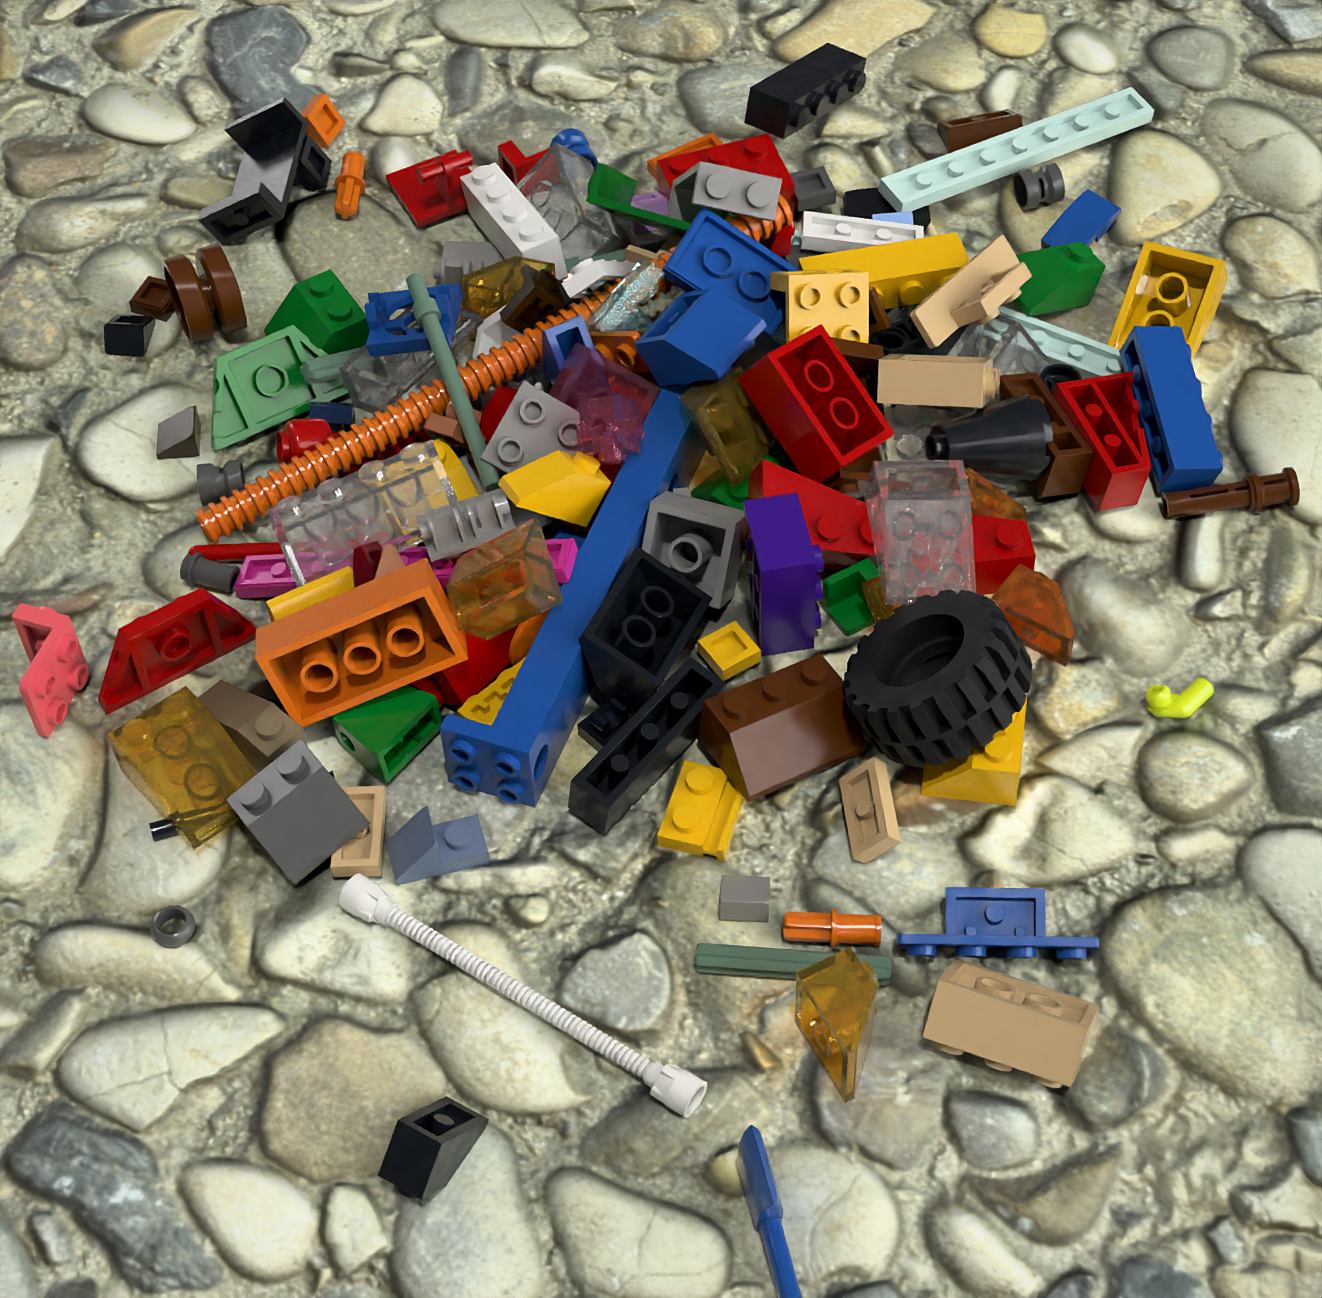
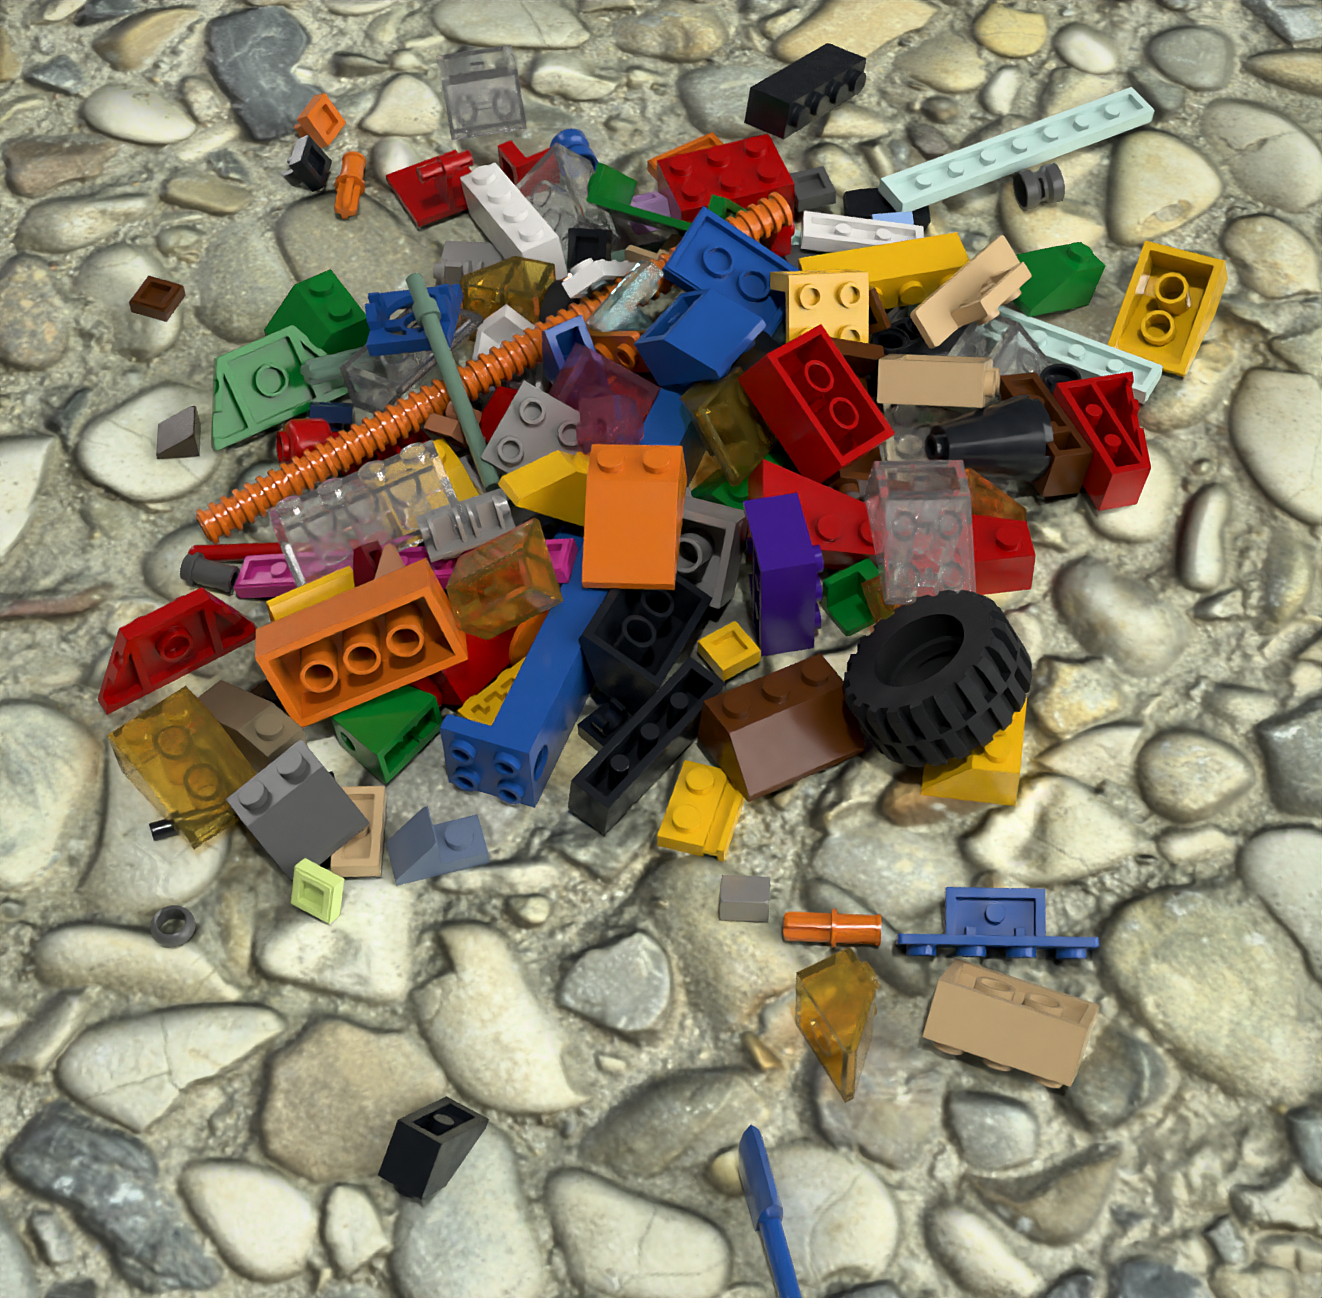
(55, 665): coral bracket -> none
(128, 335): black slope -> none
(211, 291): reddish brown wheel -> none
(218, 481): dark grey wheel -> none
(264, 181): black panel -> none
(317, 890): none -> yellowish green tile
(481, 92): none -> clear slope
(534, 301): dark brown bracket -> none
(588, 243): none -> black tile
(633, 516): none -> orange slope
(669, 1084): white hose -> none
(723, 190): light grey panel -> none
(772, 961): sand green axle -> none
(869, 810): tan plate -> none
(974, 129): reddish brown slope -> none
(1037, 613): clear orange slope -> none
(1082, 221): blue slope -> none
(1171, 408): blue brick -> none
(1174, 705): neon yellow arm -> none
(1251, 493): reddish brown pin -> none

